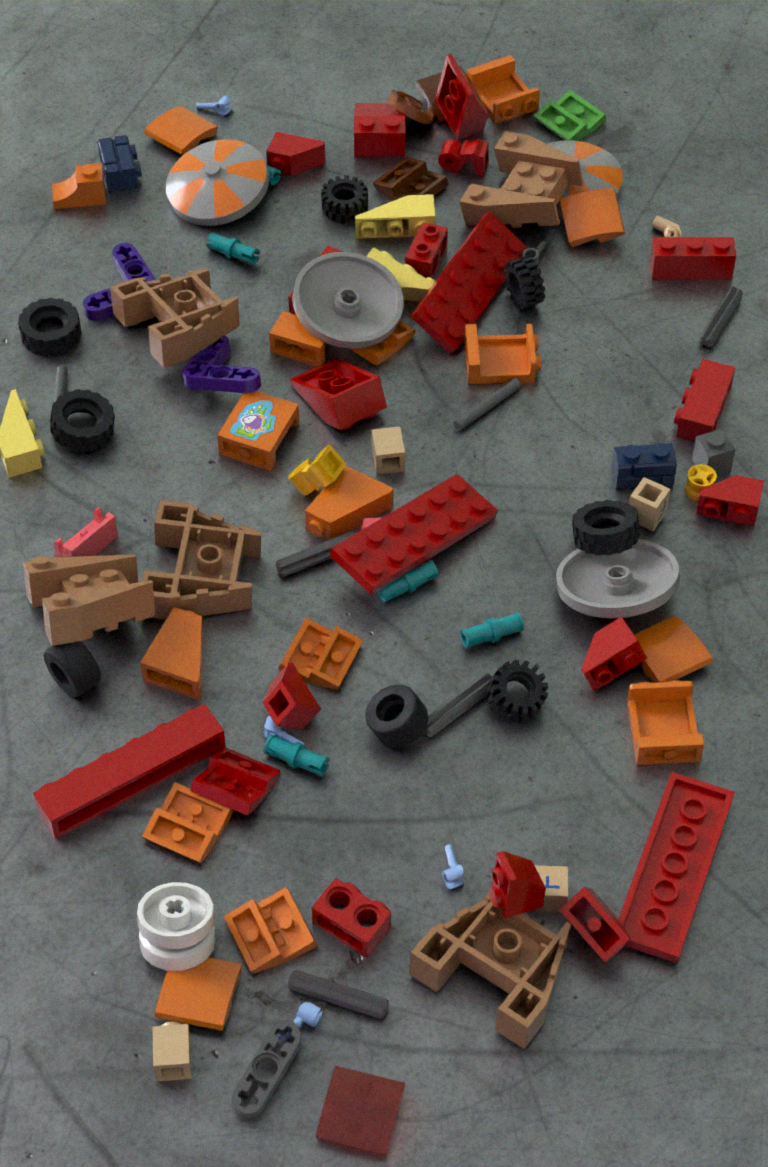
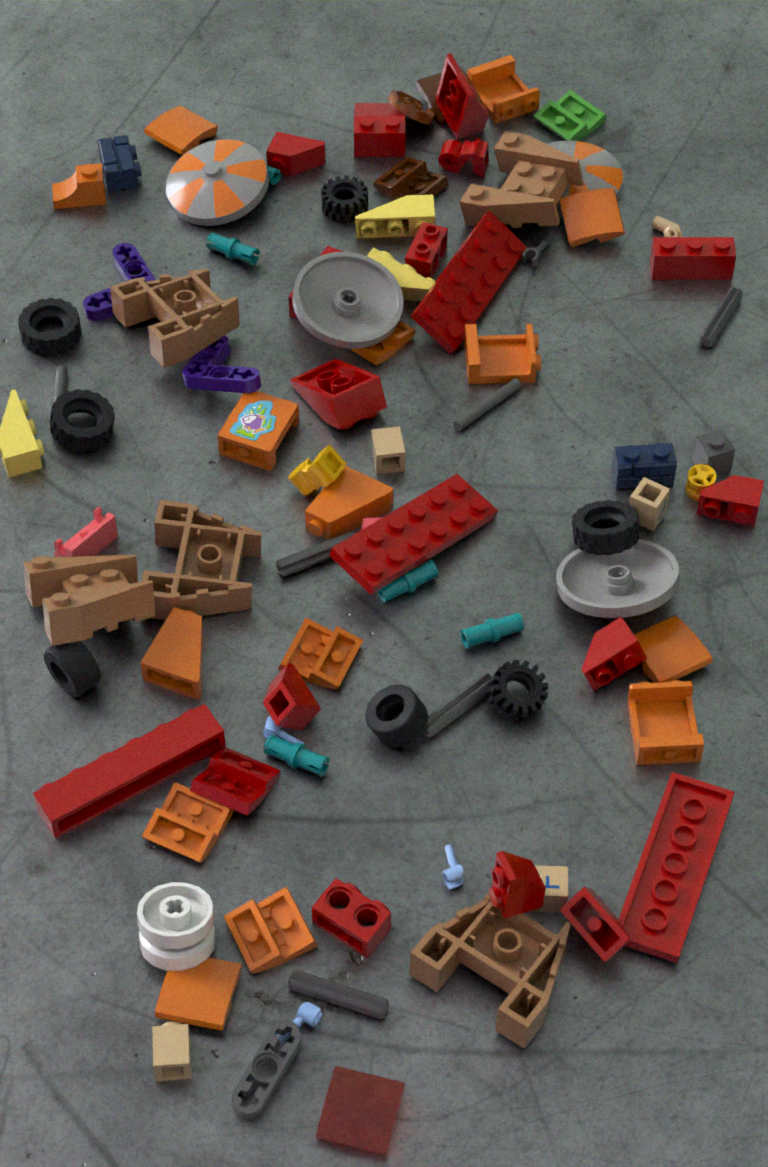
(220, 107): light blue hand -> none
(293, 341): orange arch -> none
(524, 282): black tyre -> none
(704, 400): red brick -> none

